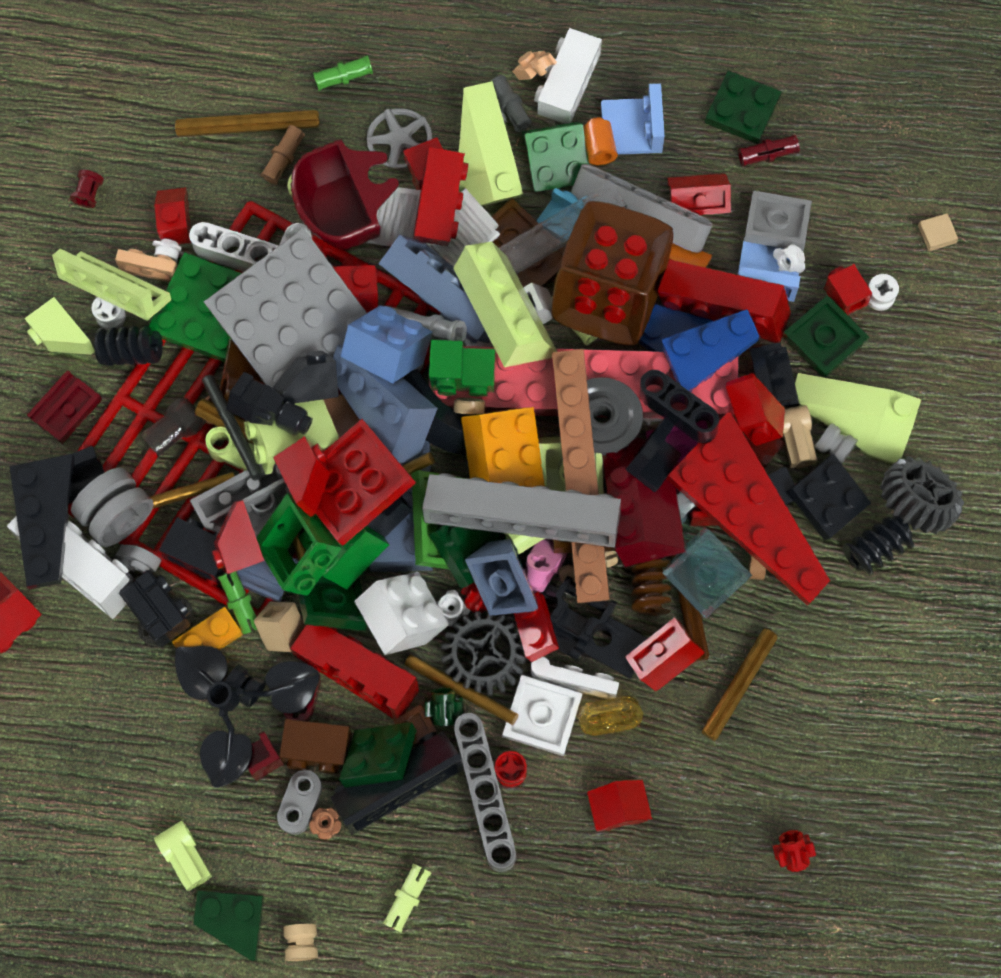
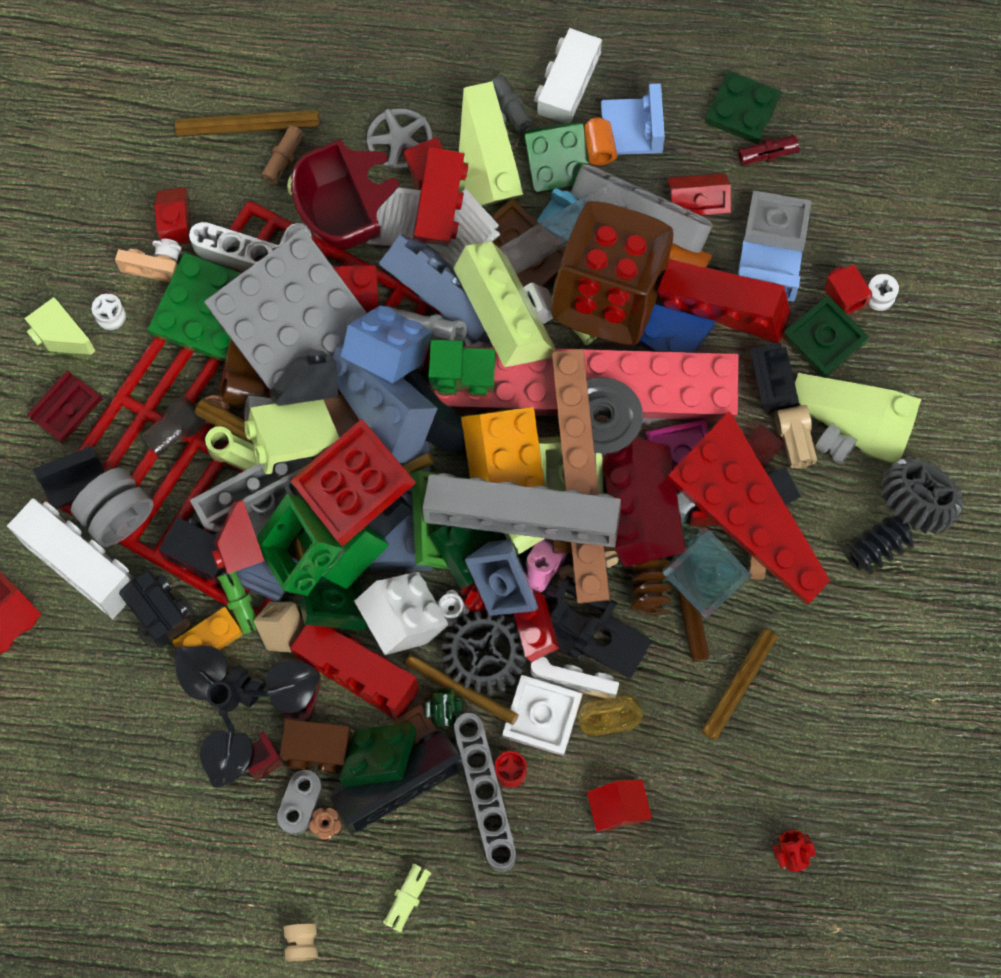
(42, 515): black wing -> none
(86, 188): dark red bush -> none
(110, 283): yellowish green fence -> none
(128, 346): black piece -> none
(137, 559): light grey plate -> none
(179, 849): yellowish green piece -> none
(189, 490): pearl gold bar -> none
(231, 919): dark green wing -> none
(232, 427): pearl dark grey bar -> none
(264, 405): black piece -> none
(304, 473): red slope -> none
(343, 73): bright green pin -> none
(469, 406): tan tile -> none
(533, 63): light nougat plate -> none
(655, 457): black panel -> none
(664, 655): red panel -> none
(672, 393): black beam -> none
(706, 348): blue wing -> none
(756, 409): red slope -> none
(794, 254): white plate -> none
(828, 497): black plate -> none
(938, 232): tan tile -> none

